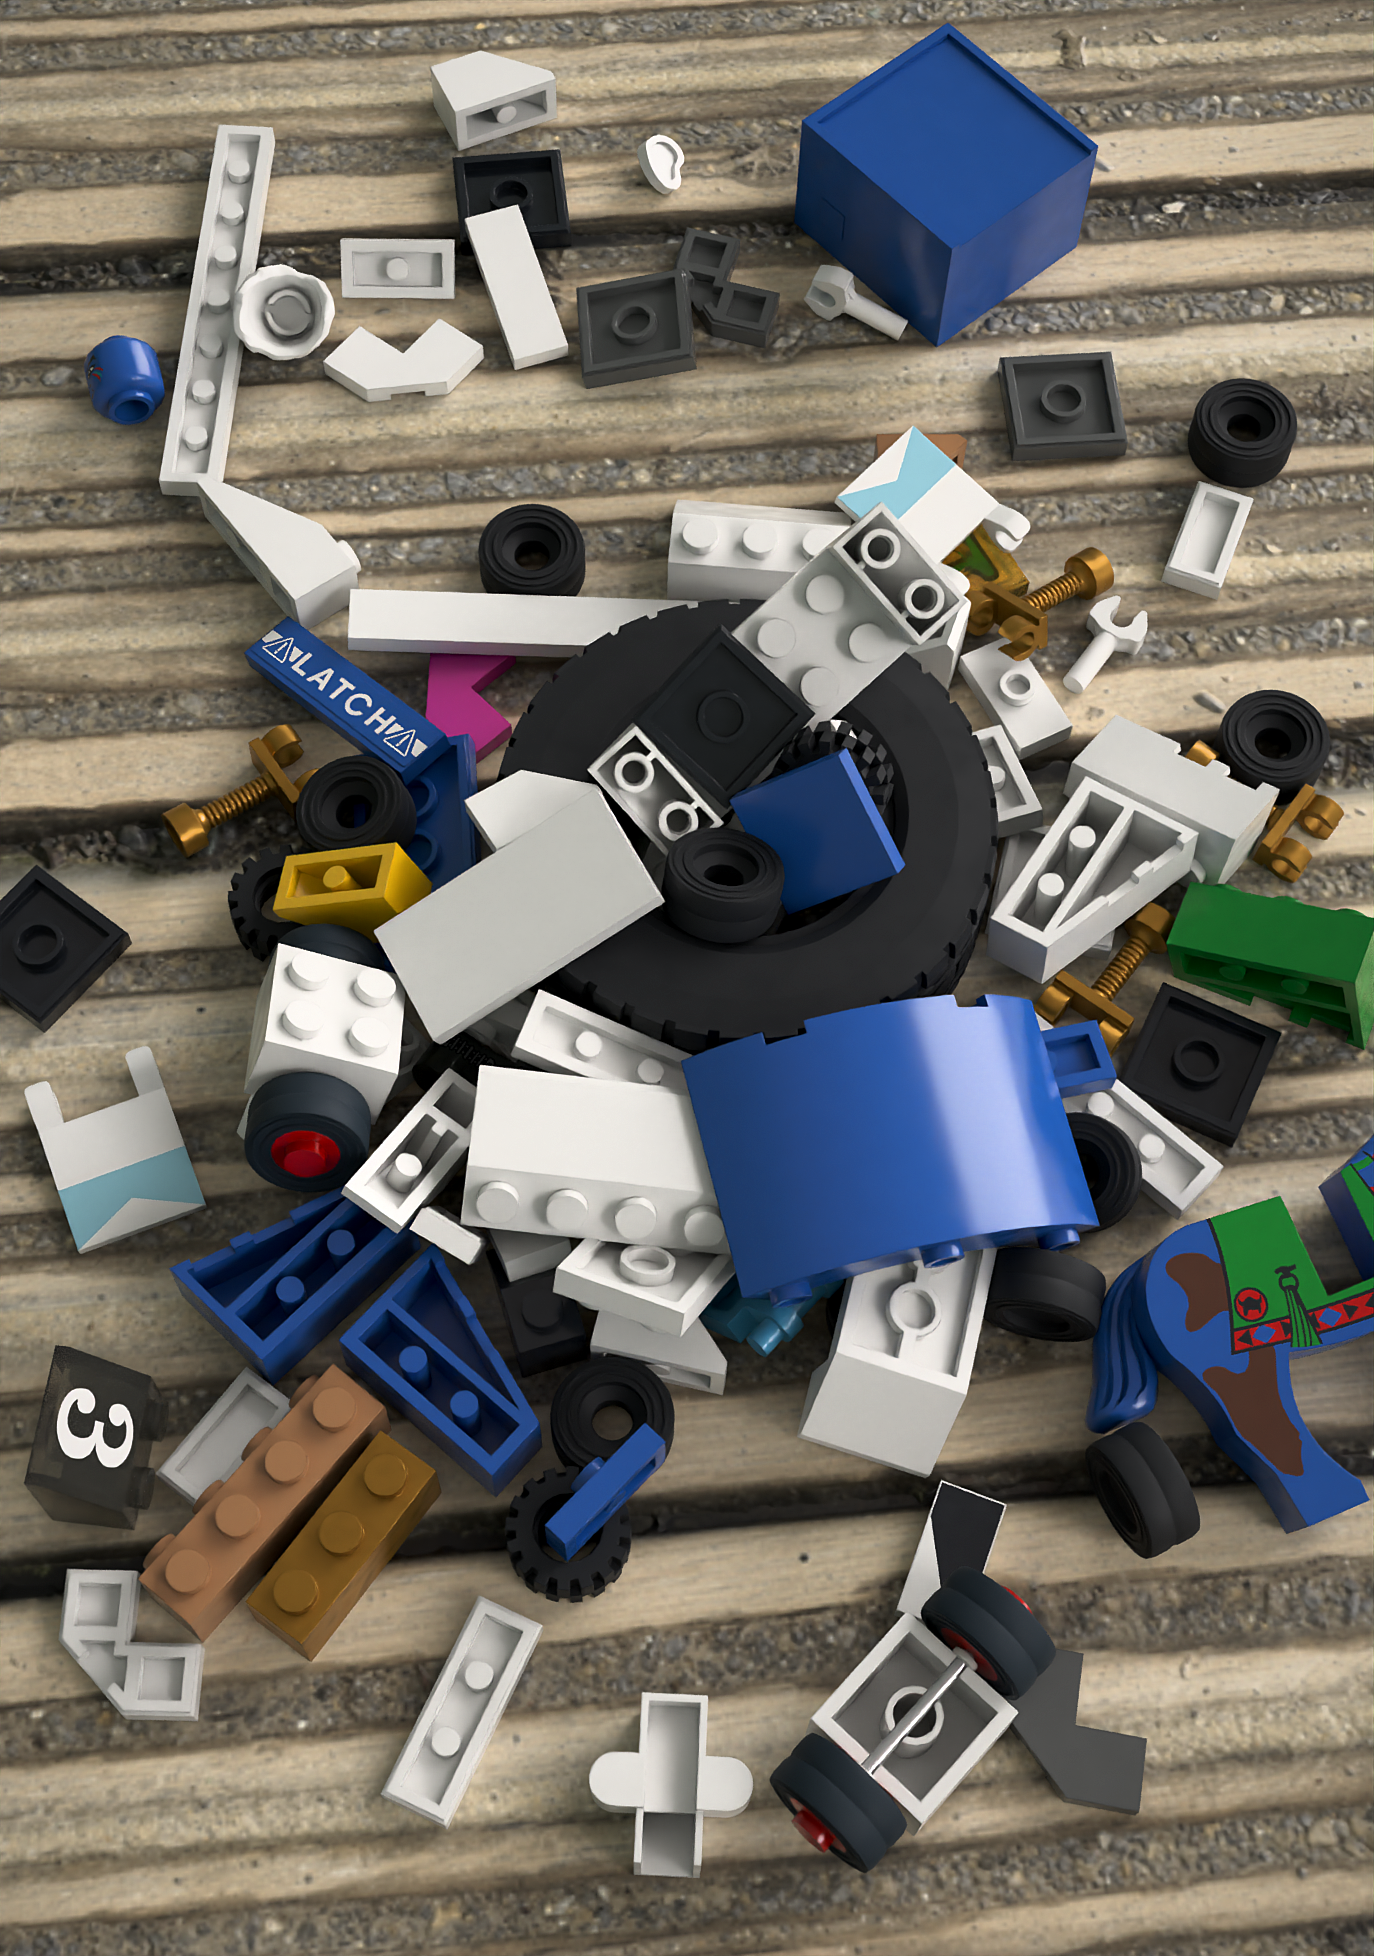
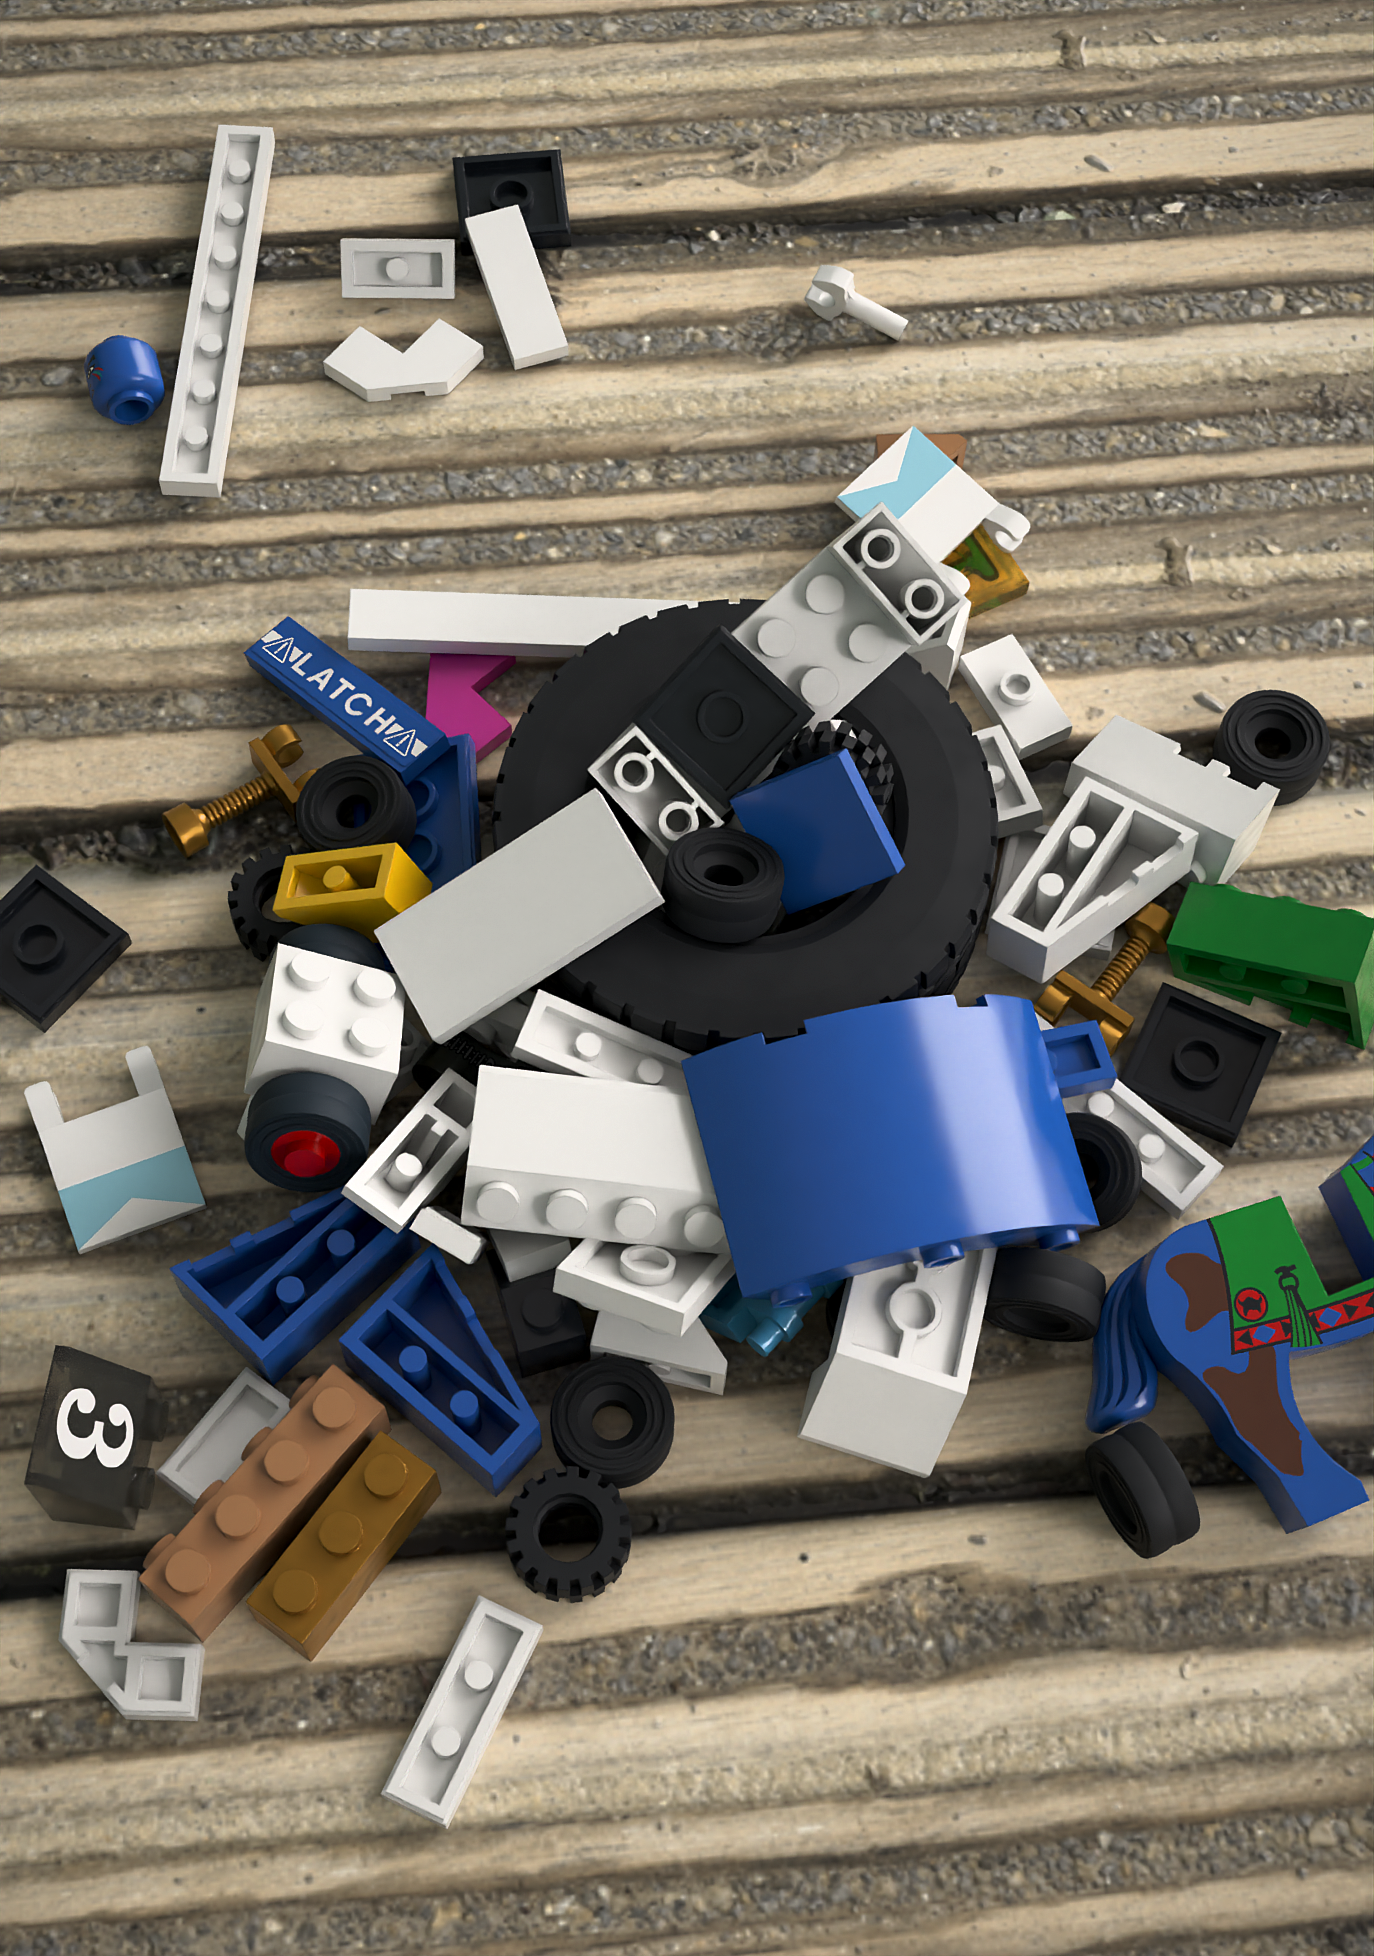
(282, 312): white hair -> none
(284, 551): white slope -> none
(491, 97): white slope -> none
(520, 804): white tile -> none
(532, 529): black tyre -> none
(603, 1489): blue plate -> none
(635, 328): dark grey tile -> none
(661, 162): white piece -> none
(670, 1785): white piece -> none
(724, 307): dark grey tile -> none
(743, 549): white slope -> none
(913, 1719): brick -> none
(942, 183): blue piece -> none
(955, 1535): black tile -> none
(1024, 619): pearl gold bar -> none
(1062, 406): dark grey tile -> none
(1080, 1762): dark grey tile -> none
(1106, 640): white bar -> none
(1207, 540): white tile -> none
(1247, 404): black tyre -> none
(1314, 812): pearl gold bar -> none

